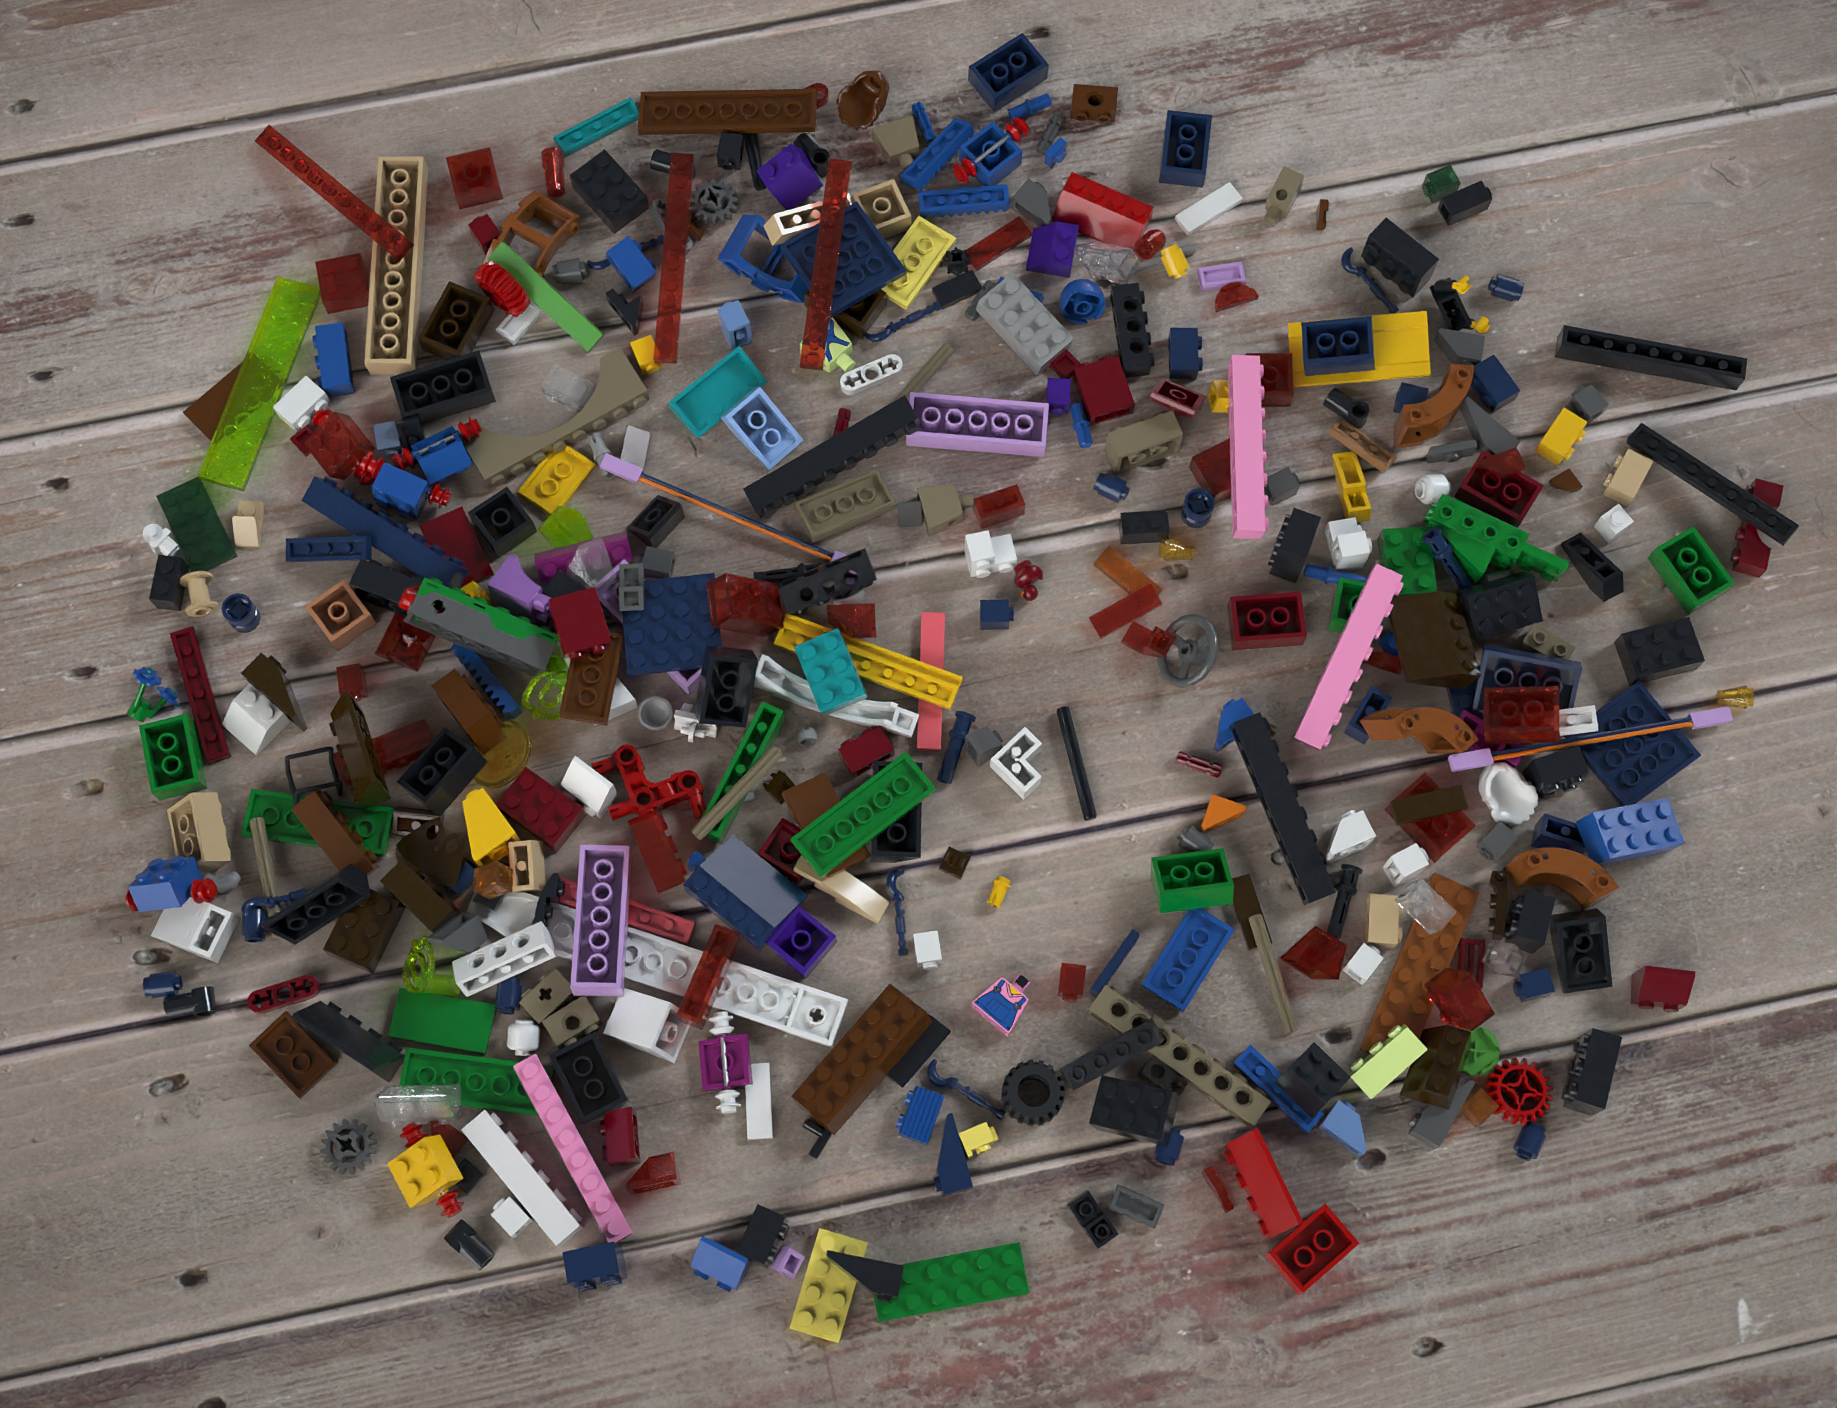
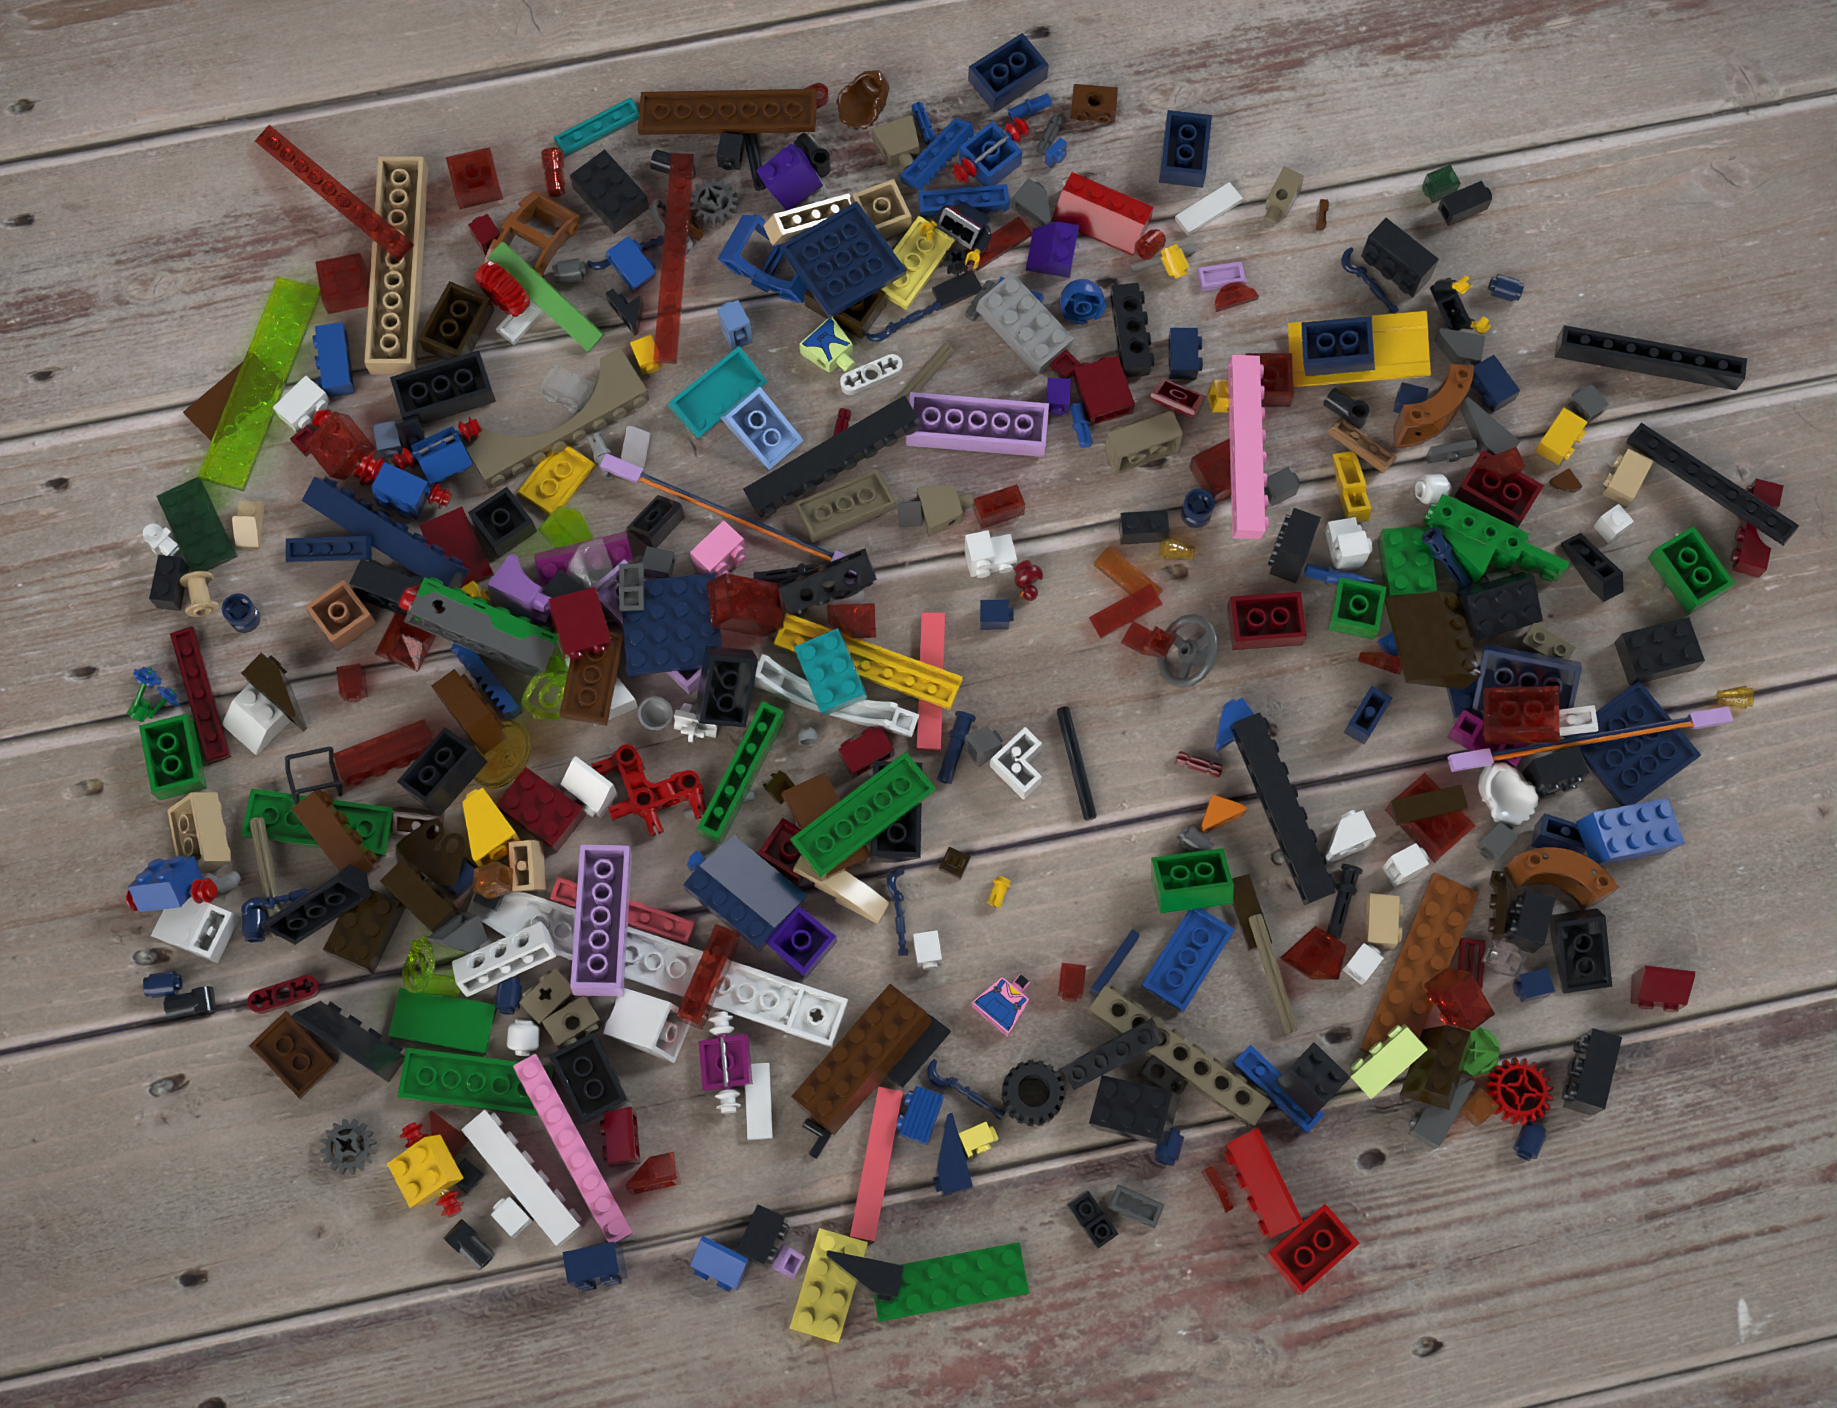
(358, 751): dark brown slope -> none
(418, 1104): clear slope -> none
(550, 894): black slope -> none
(658, 850): clear red brick -> none
(719, 551): none -> bright pink brick
(733, 796): dark tan axle -> none
(825, 264): clear red plate -> none
(876, 1164): none -> coral tile
(964, 225): none -> black torso
(1108, 261): clear slope -> none
(1111, 487): dark blue brick -> none
(1345, 1127): medium blue slope -> none
(1347, 657): bright pink brick -> none
(1425, 906): clear brick -> none
(1427, 725): dark orange window -> none

